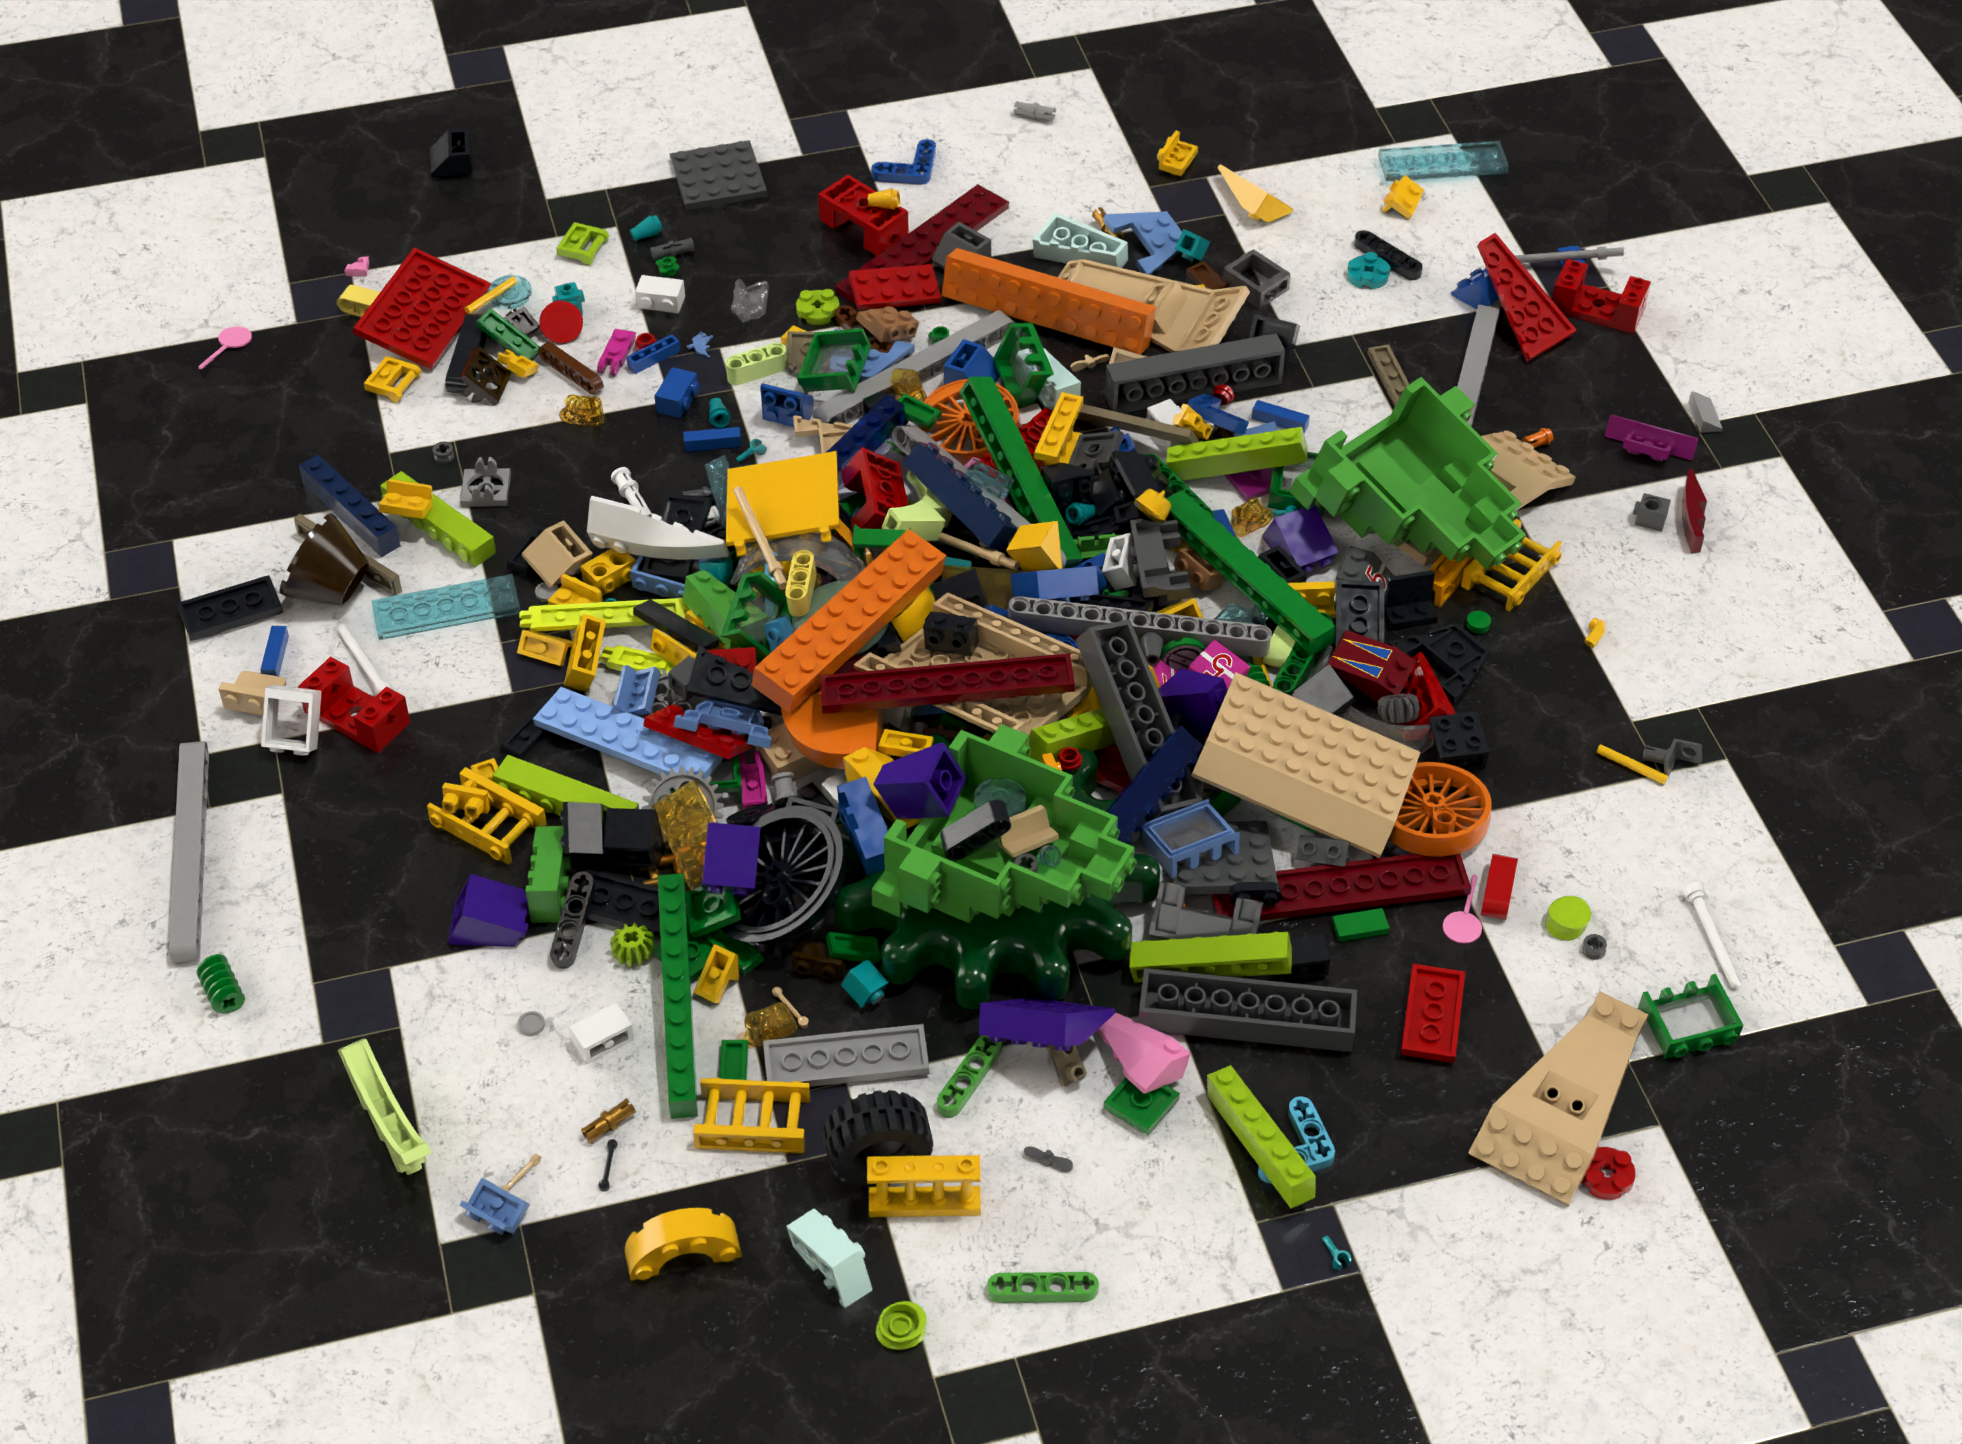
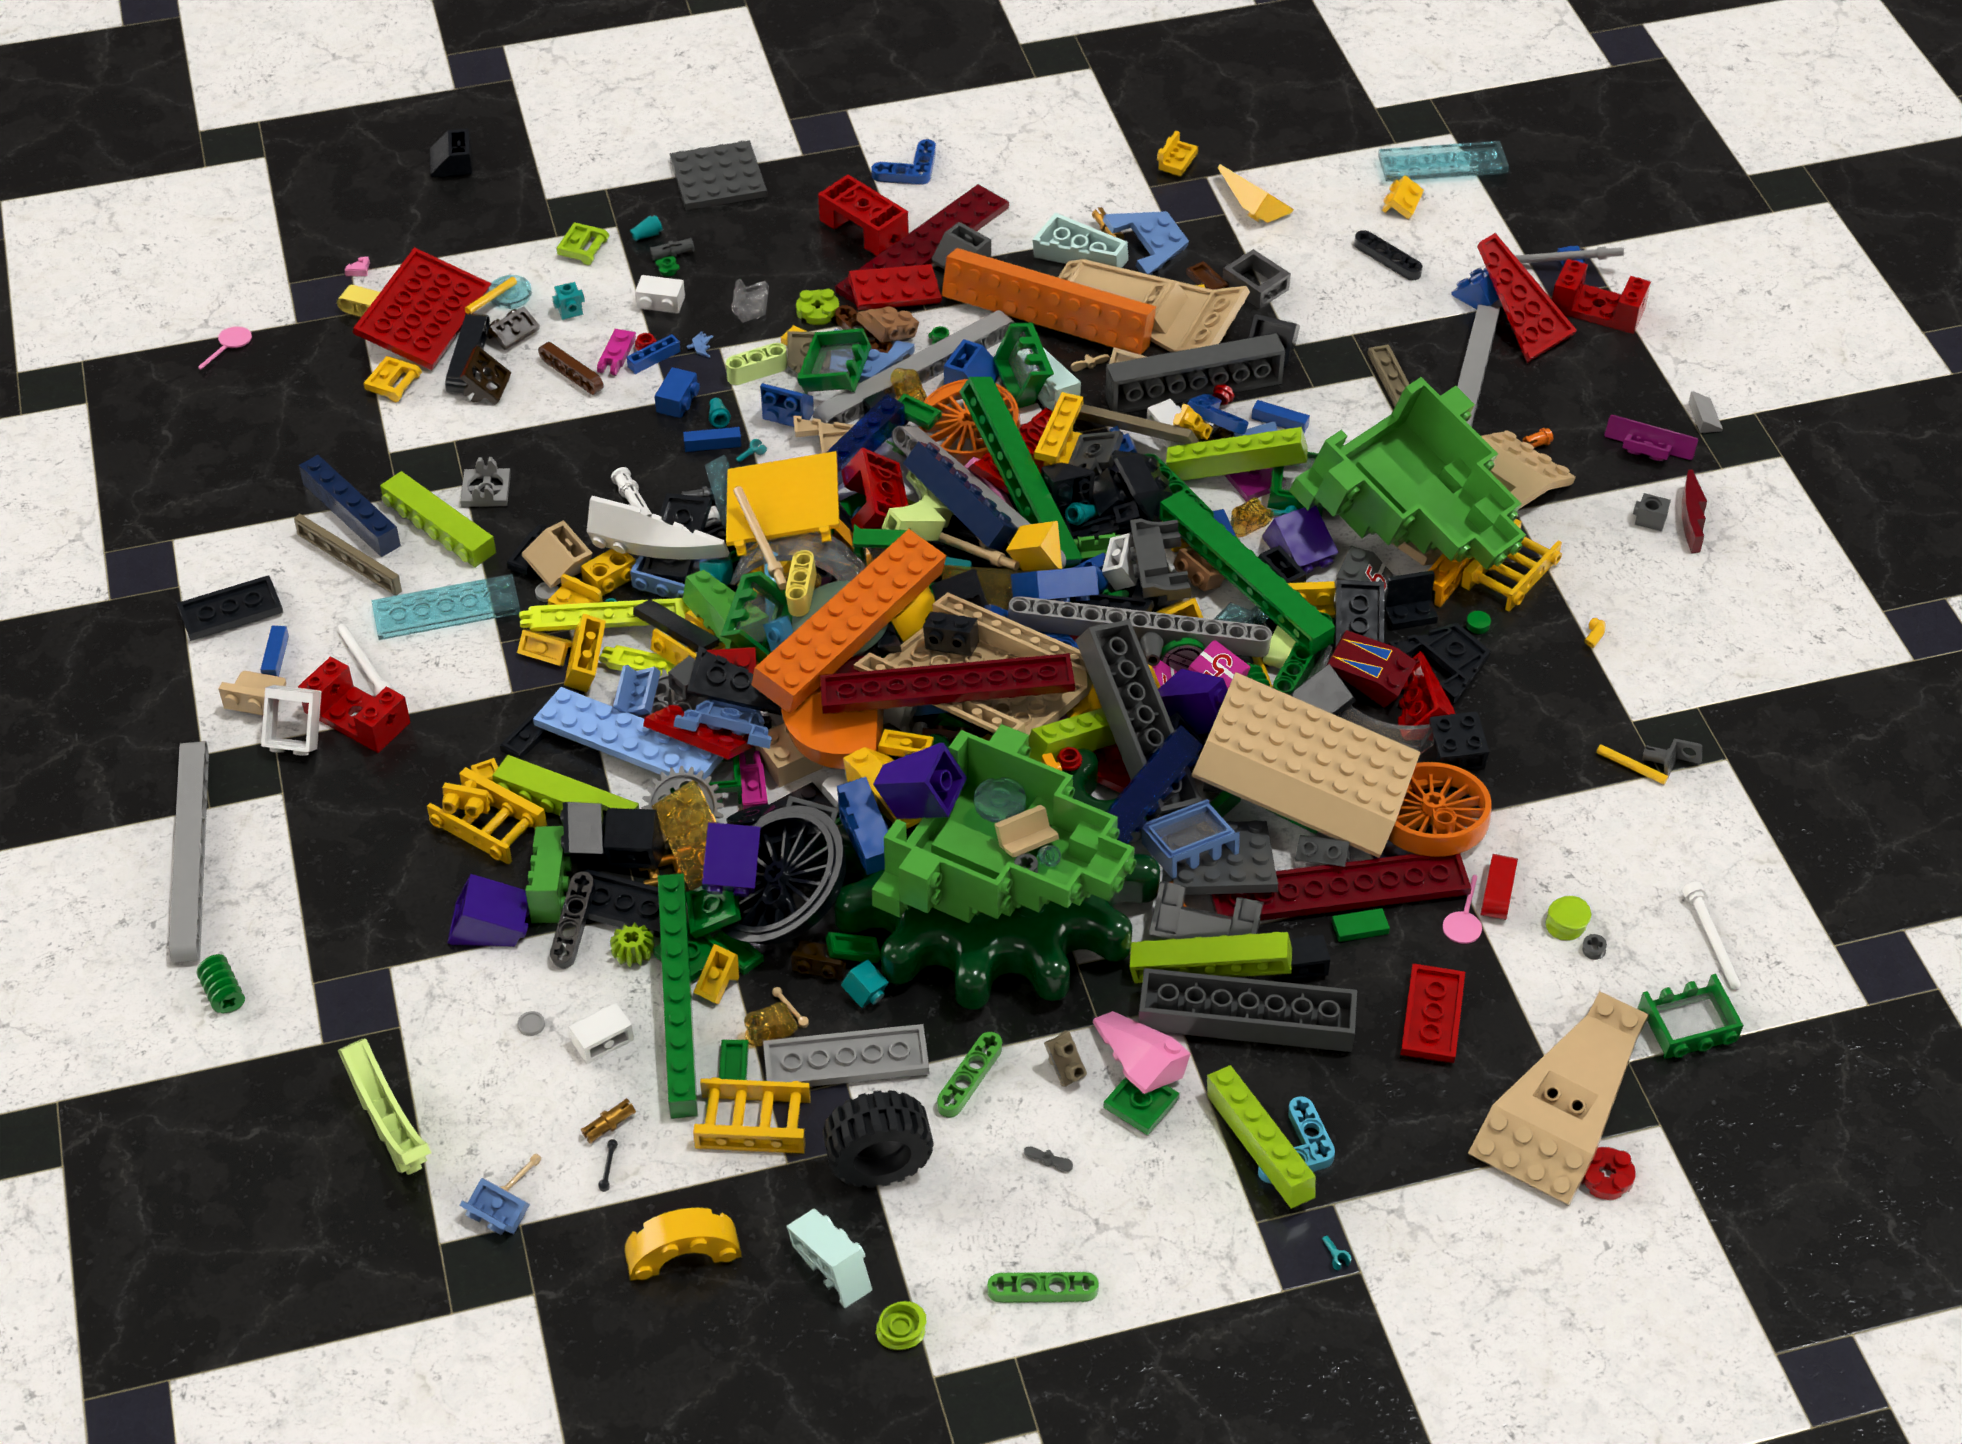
(326, 566): dark brown cone -> none
(407, 499): yellow bracket -> none
(441, 457): dark grey bush -> none
(507, 335): green tile -> none
(519, 365): yellow plate -> none
(561, 322): red piece -> none
(584, 410): clear yellow piece -> none
(782, 787): light grey piece -> none
(885, 199): yellow cone -> none
(929, 1200): yellow fence -> none
(975, 830): black beam -> none
(996, 482): clear light blue hinge -> none
(1034, 110): light grey pin -> none
(1041, 1022): dark purple slope -> none
(1153, 505): yellow piece -> none
(1191, 246): teal brick -> none
(1265, 892): black plate -> none
(1368, 271): teal plate -> none
(1398, 708): dark grey gear -> none

